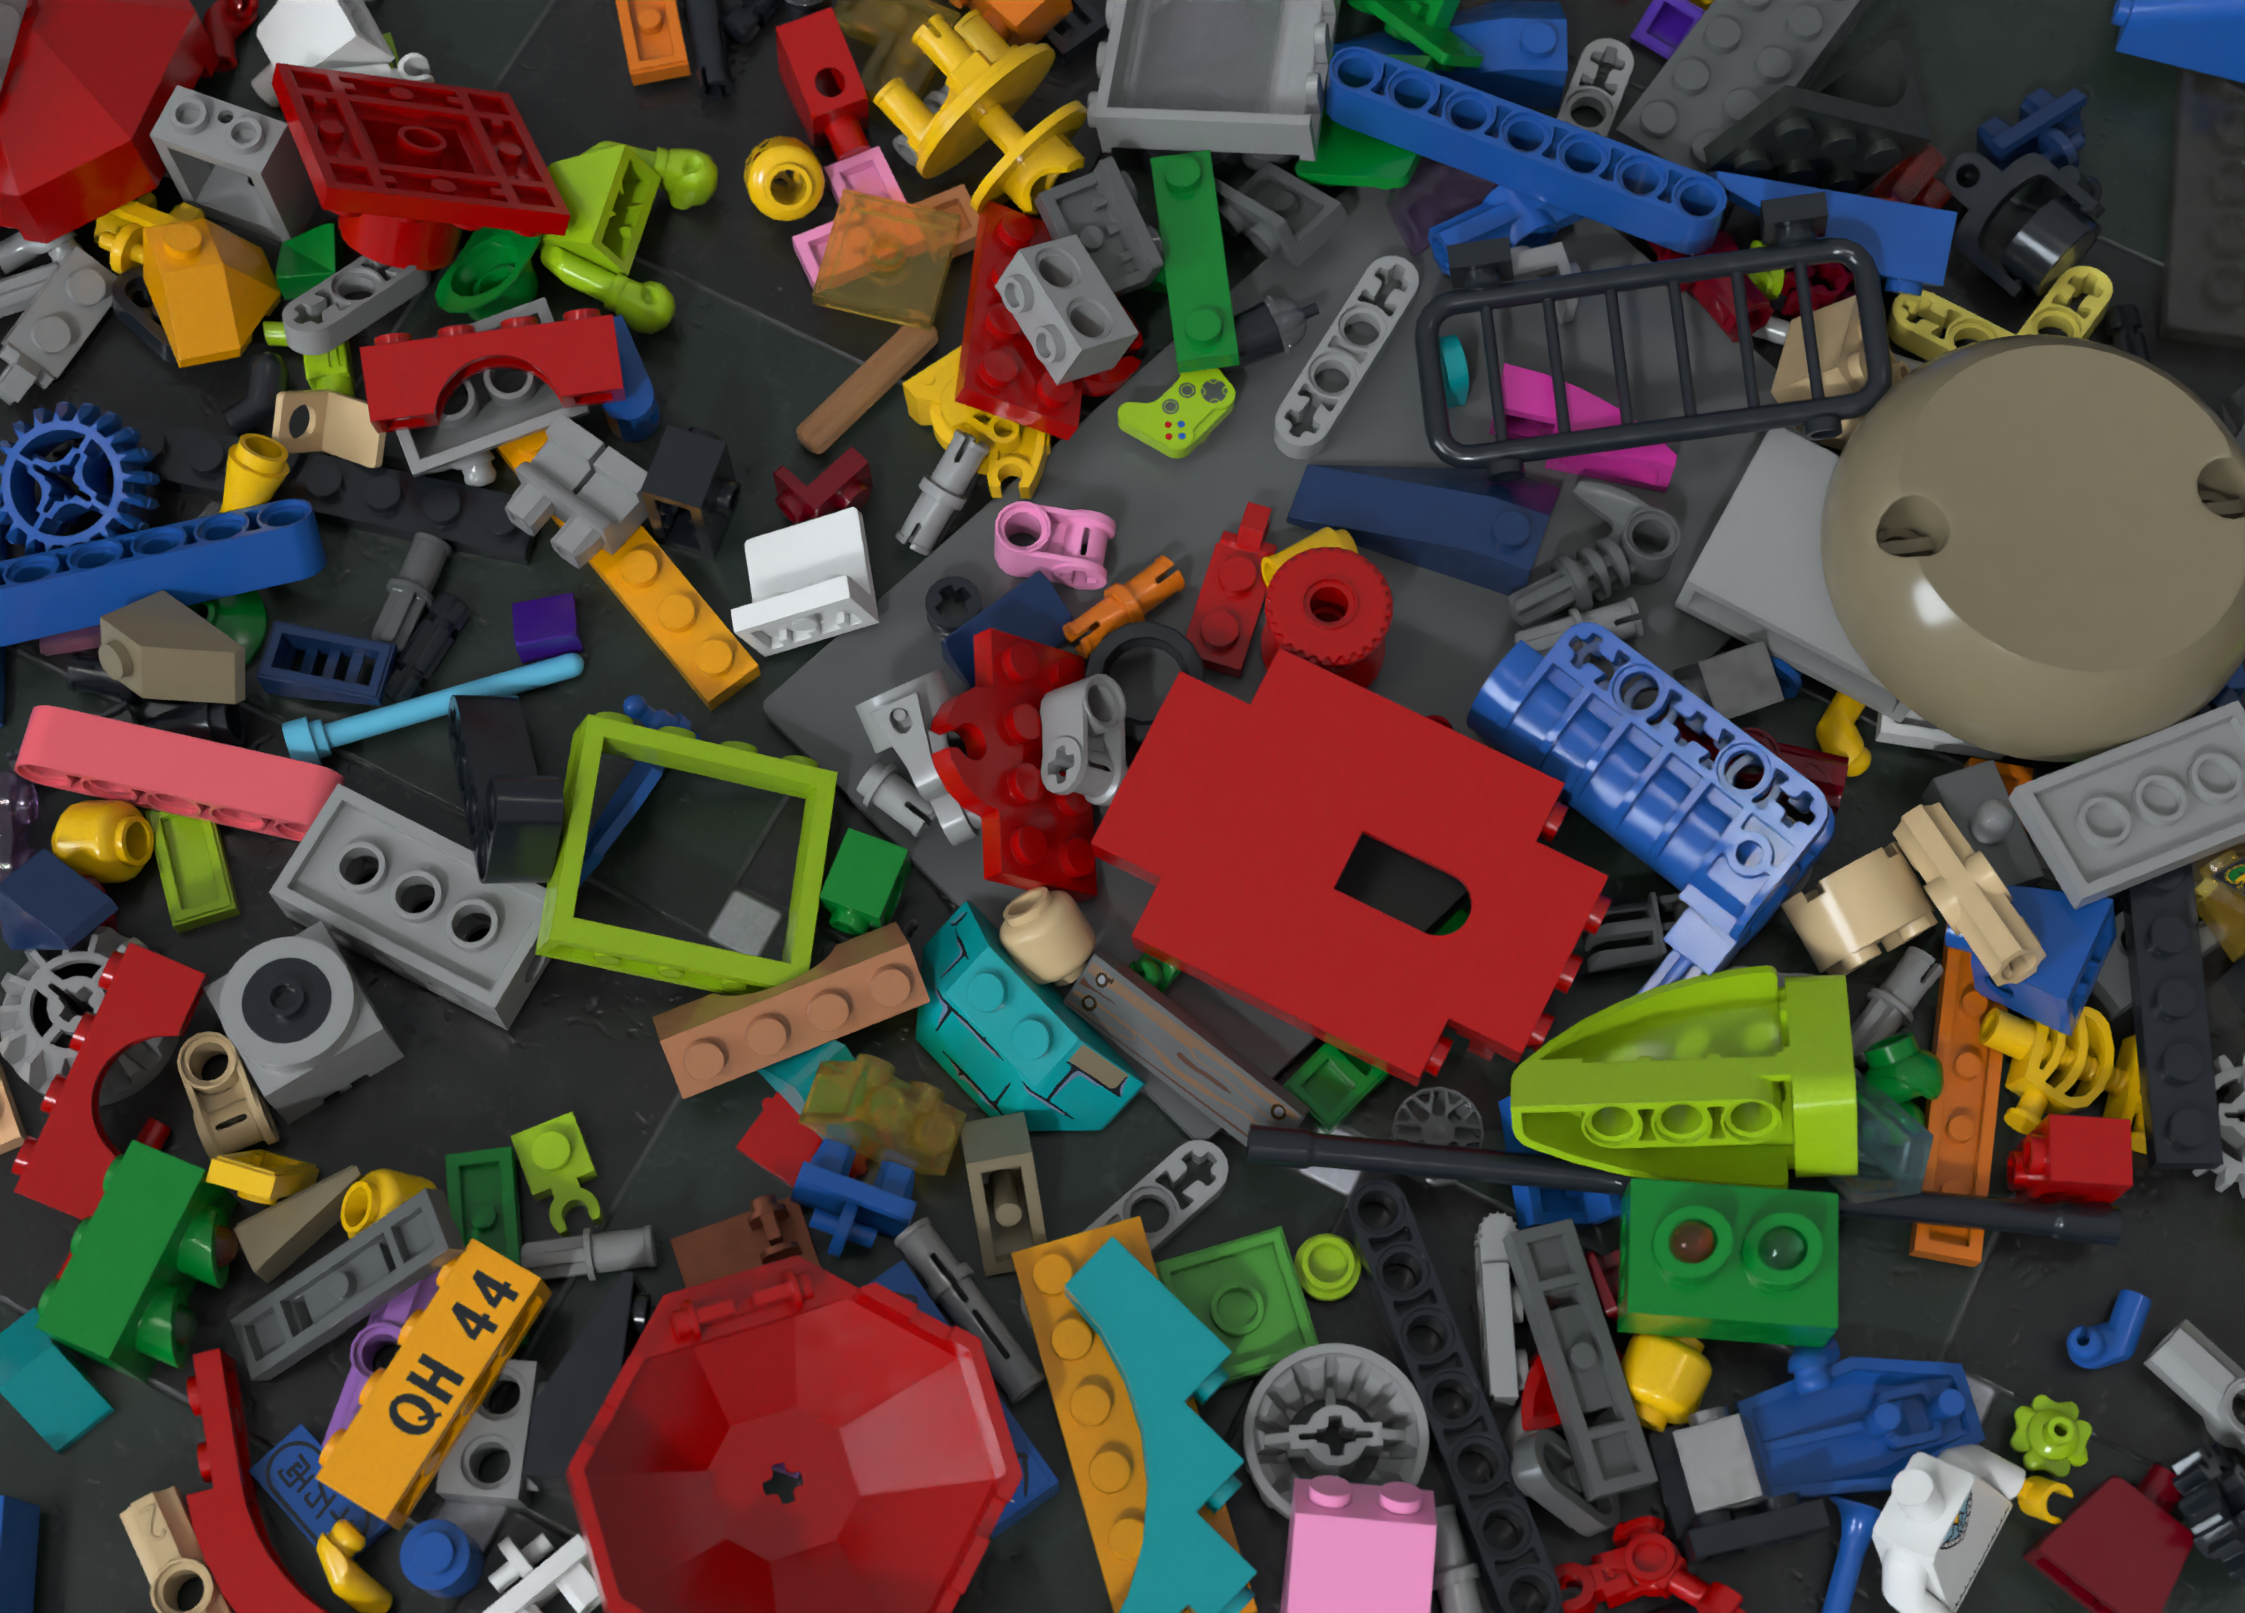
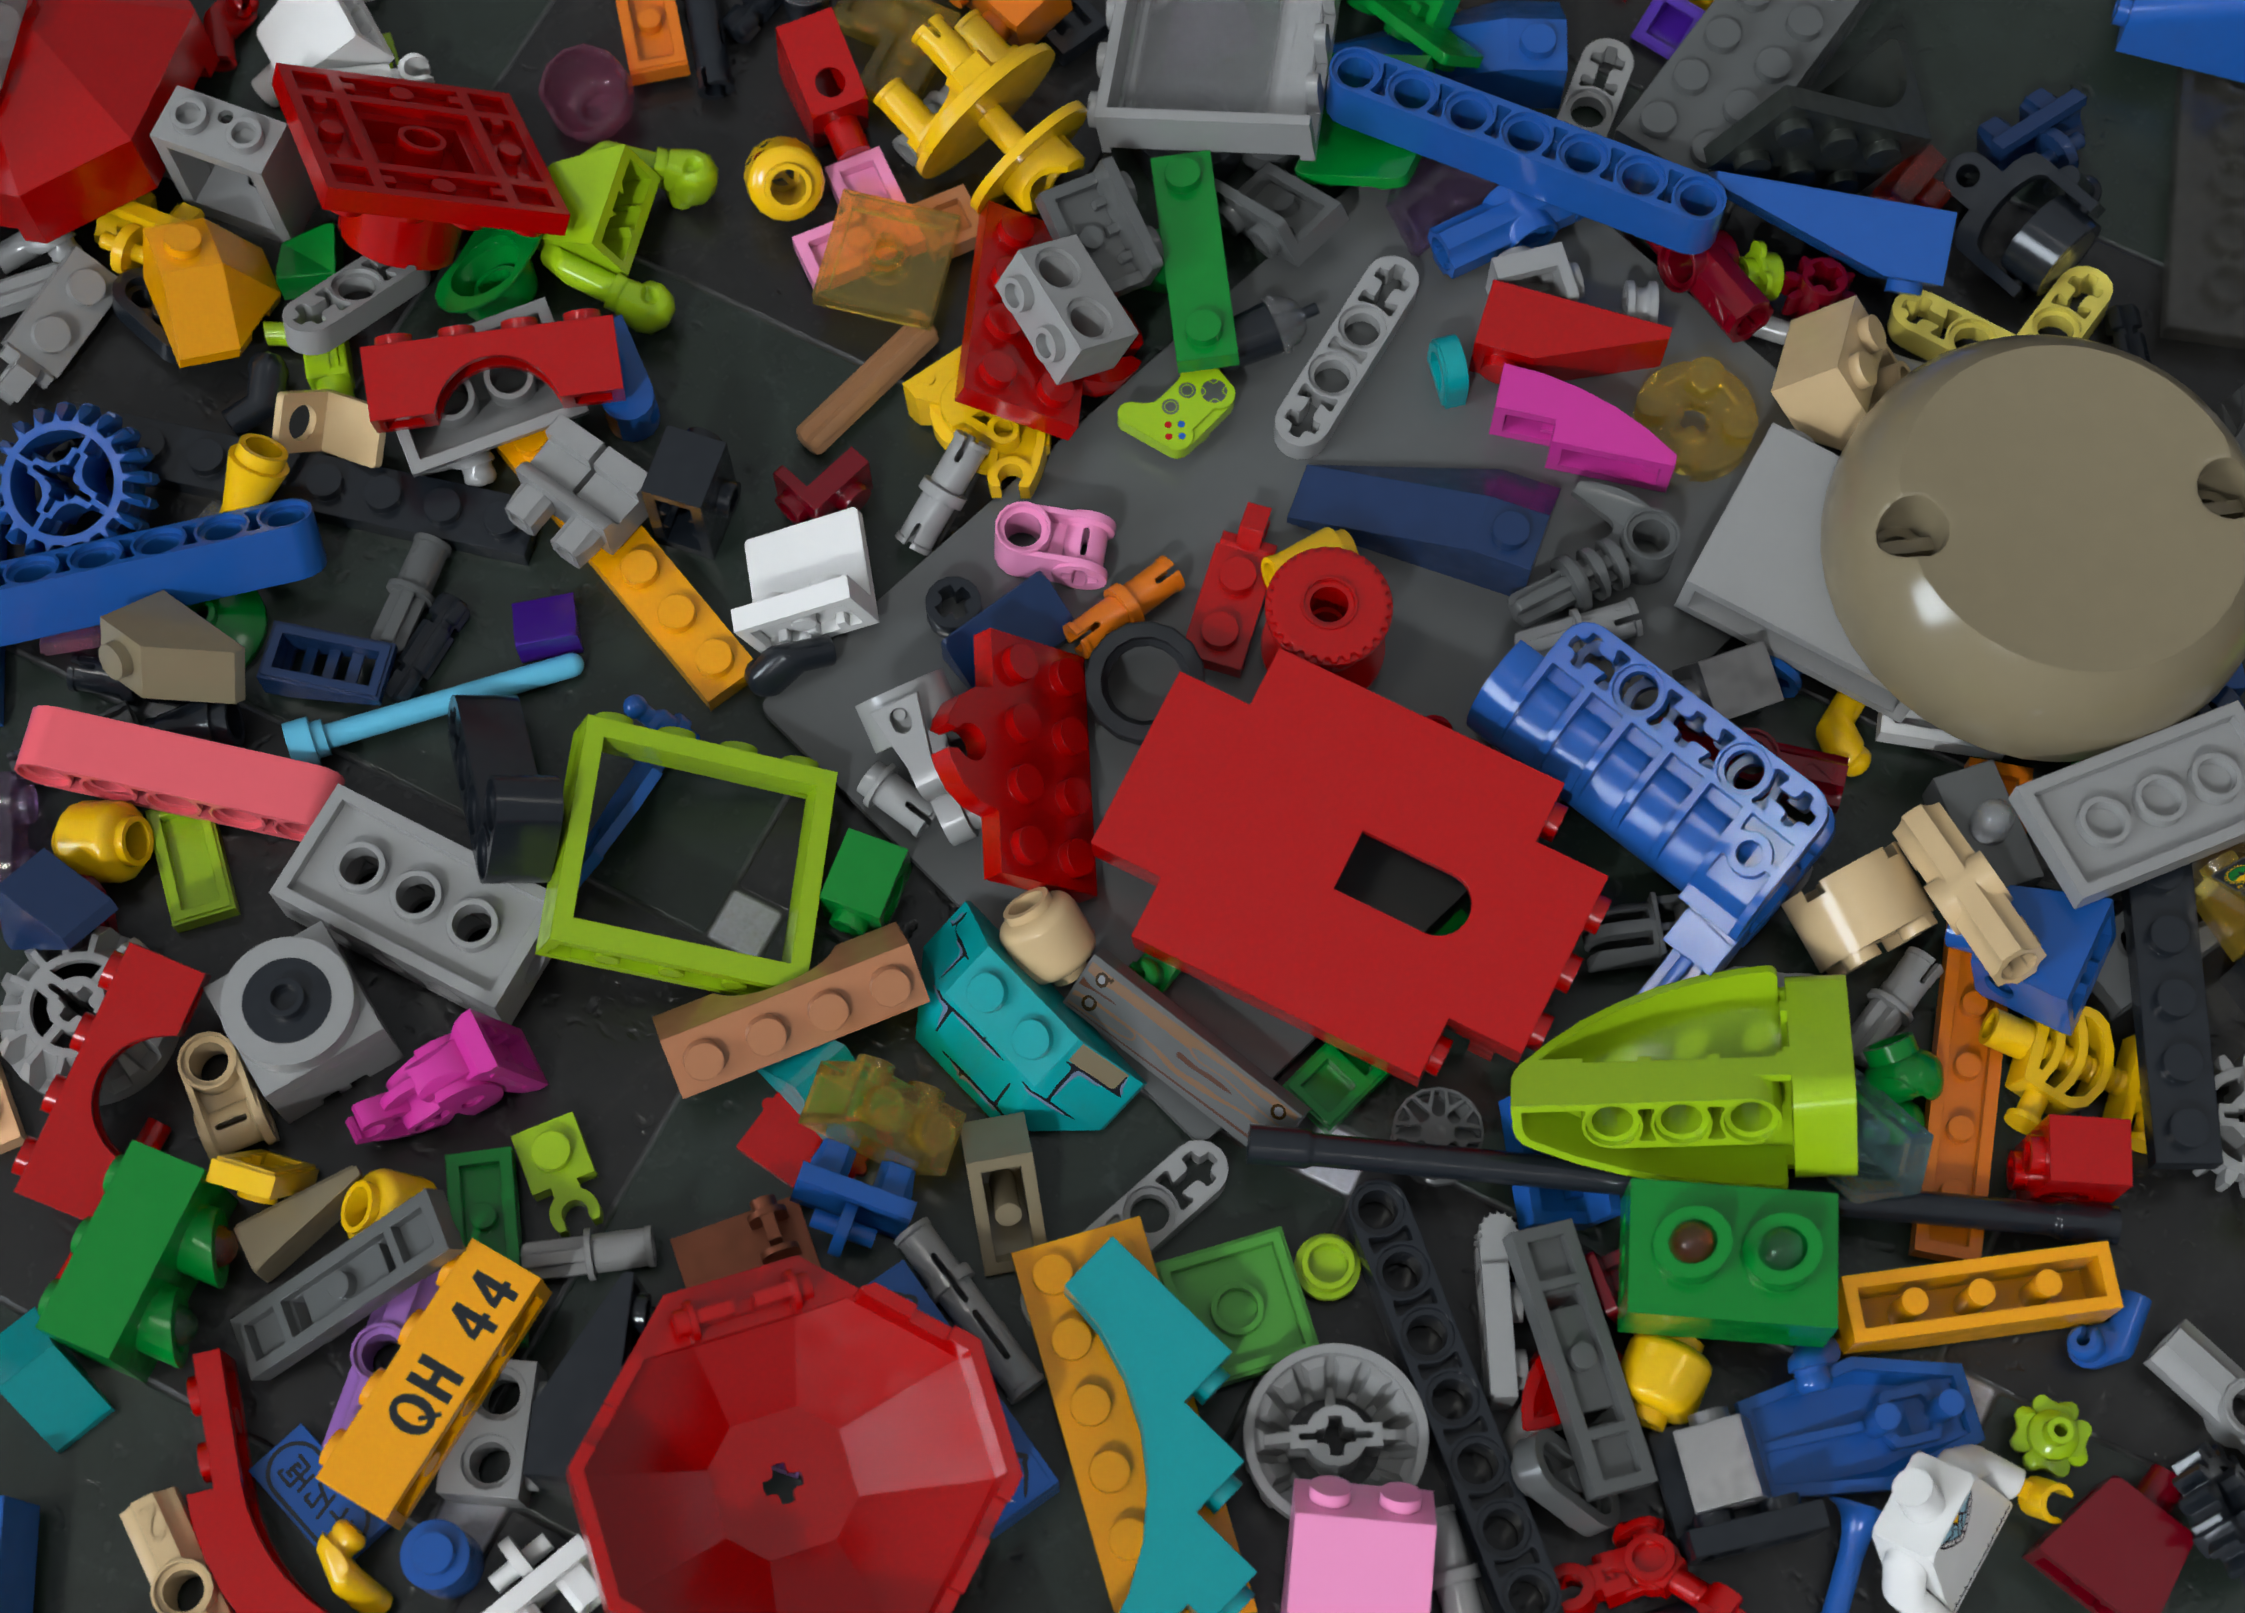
(449, 1077): none -> dark pink piece
(587, 93): none -> clear pink hair
(785, 662): none -> black arm
(1081, 735): light grey piece -> none
(1561, 337): none -> red slope
(1641, 301): none -> light grey bush
(1714, 393): none -> clear yellow plate
(1784, 221): black bar -> none
(1976, 1299): none -> light orange brick

